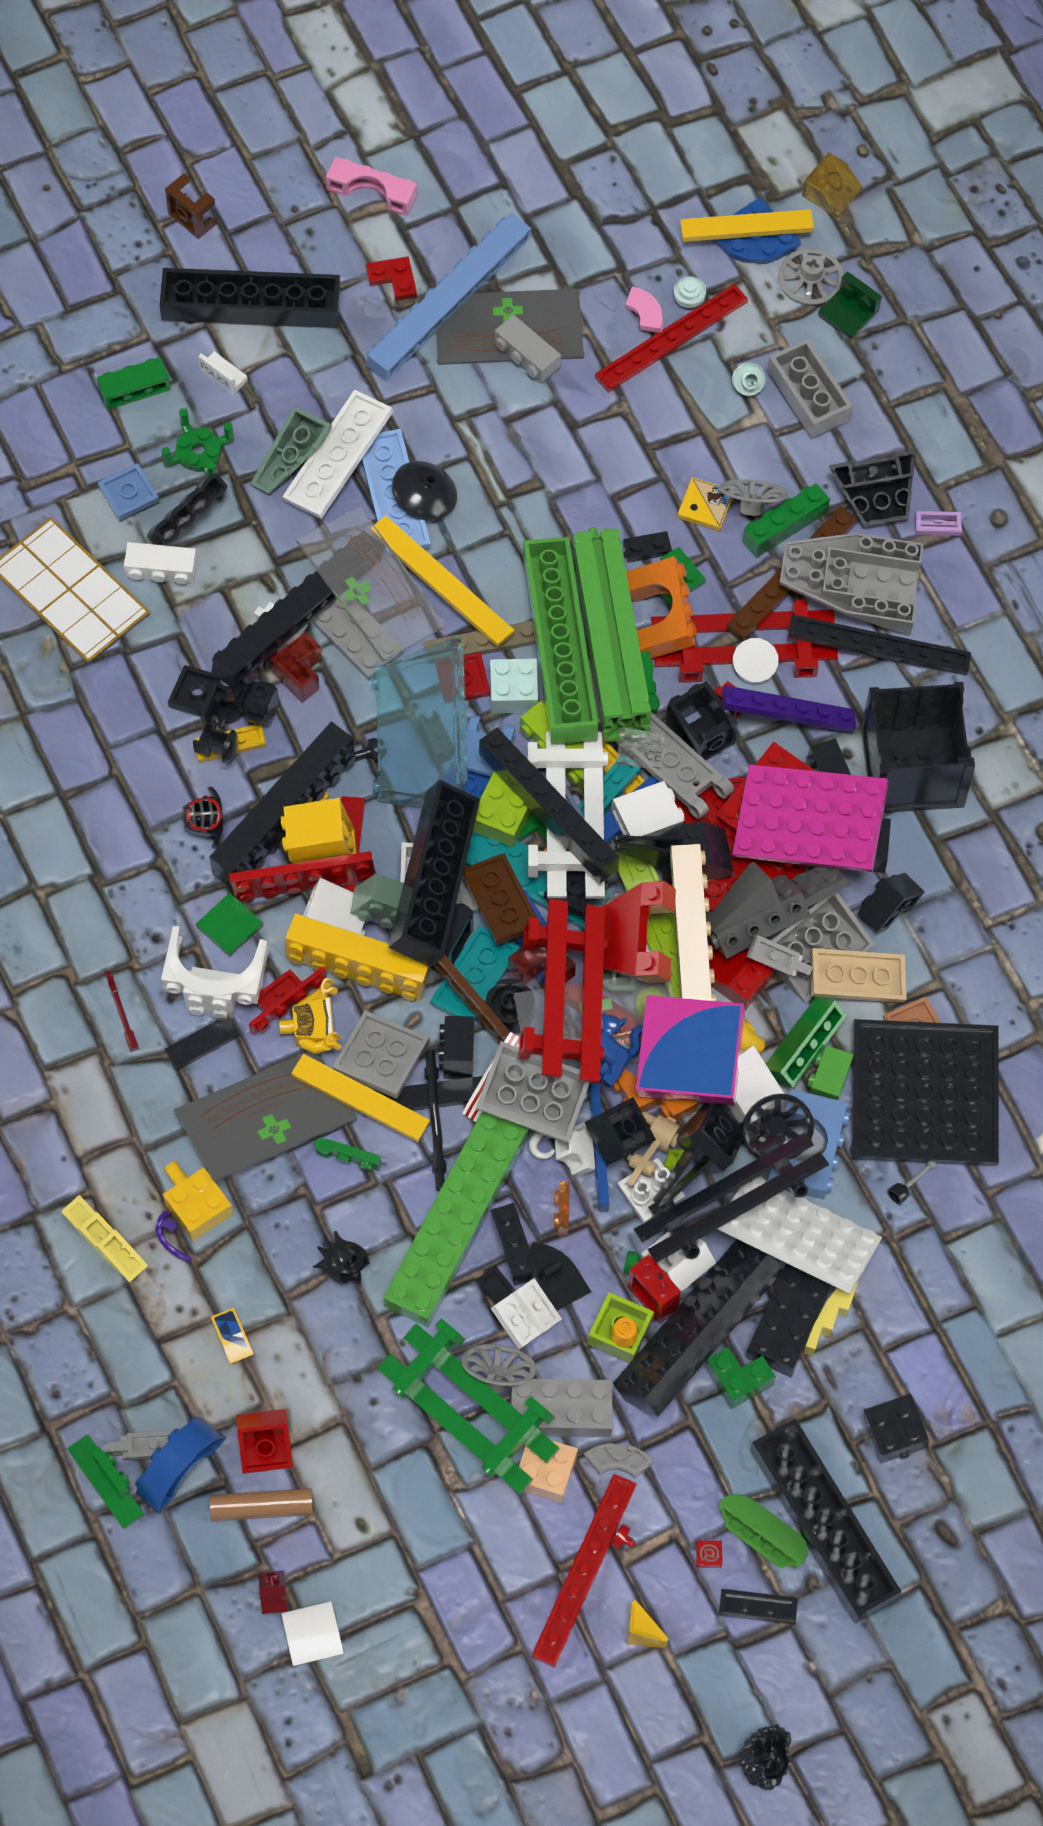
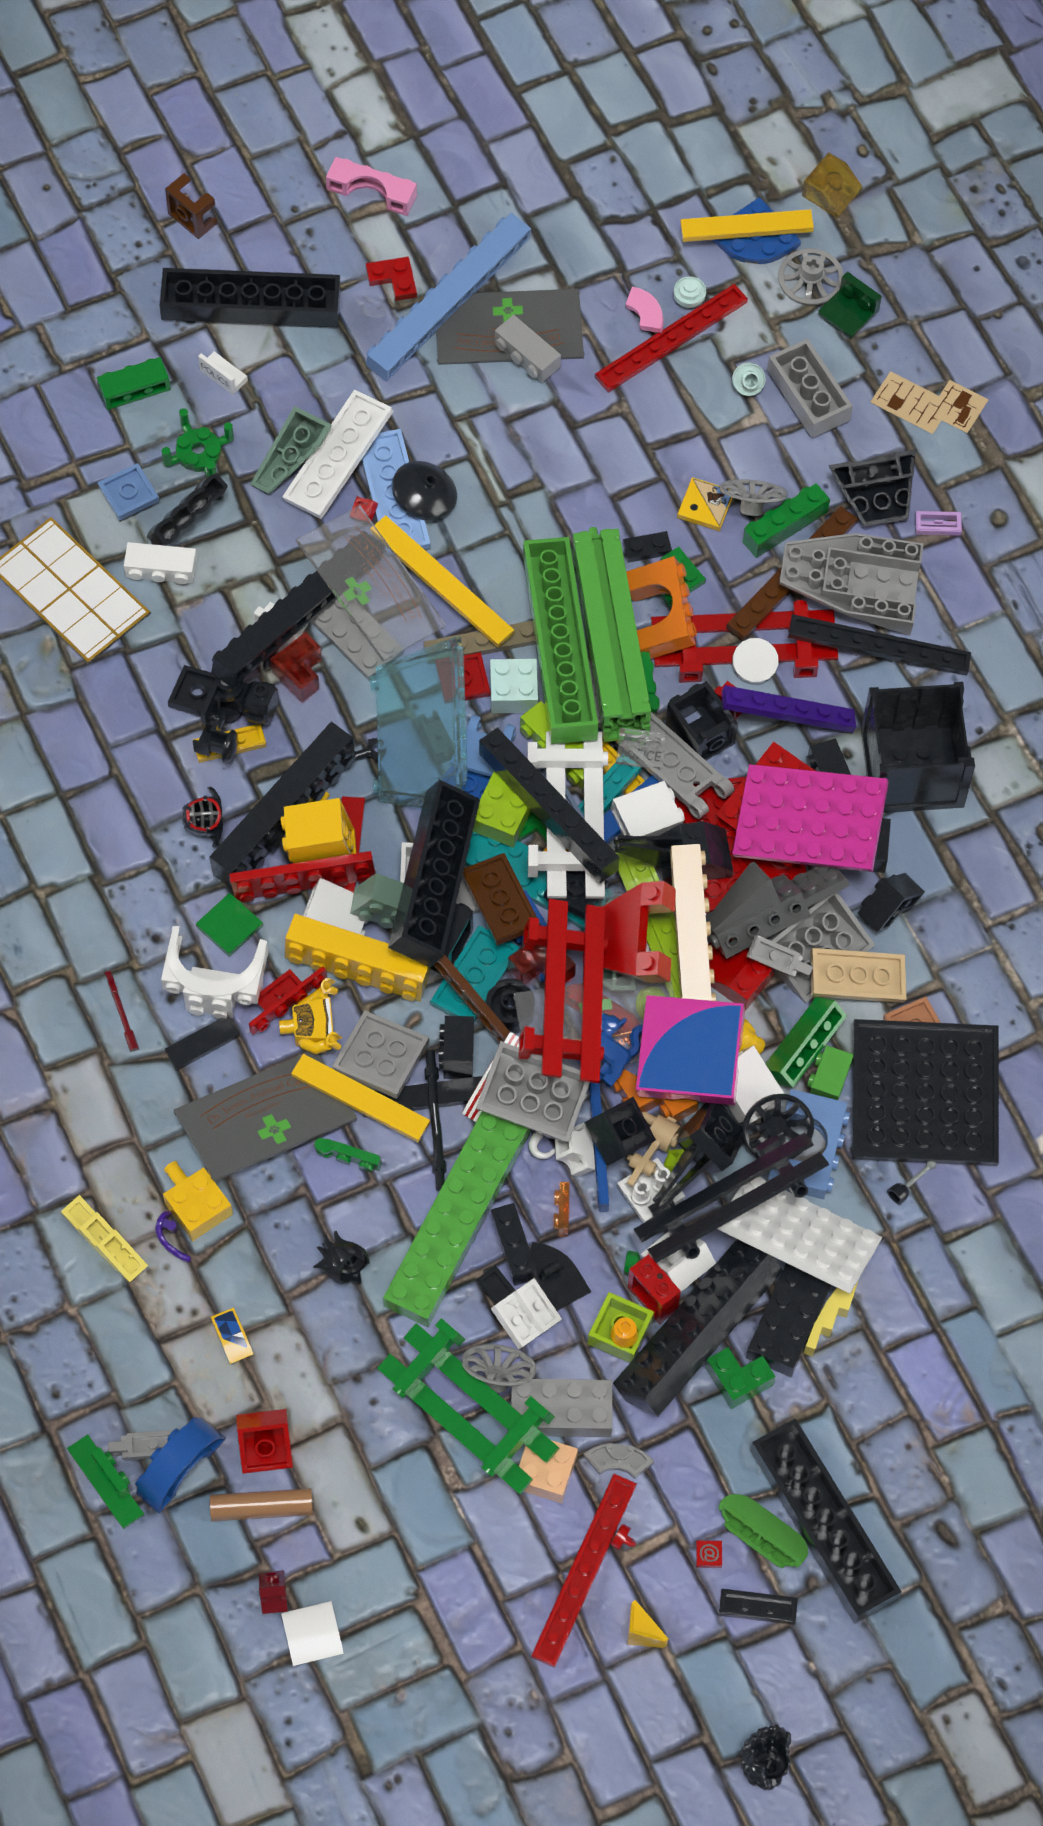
(367, 505): none -> red tile
(896, 1428): black brick -> none
(925, 409): none -> tan sticker

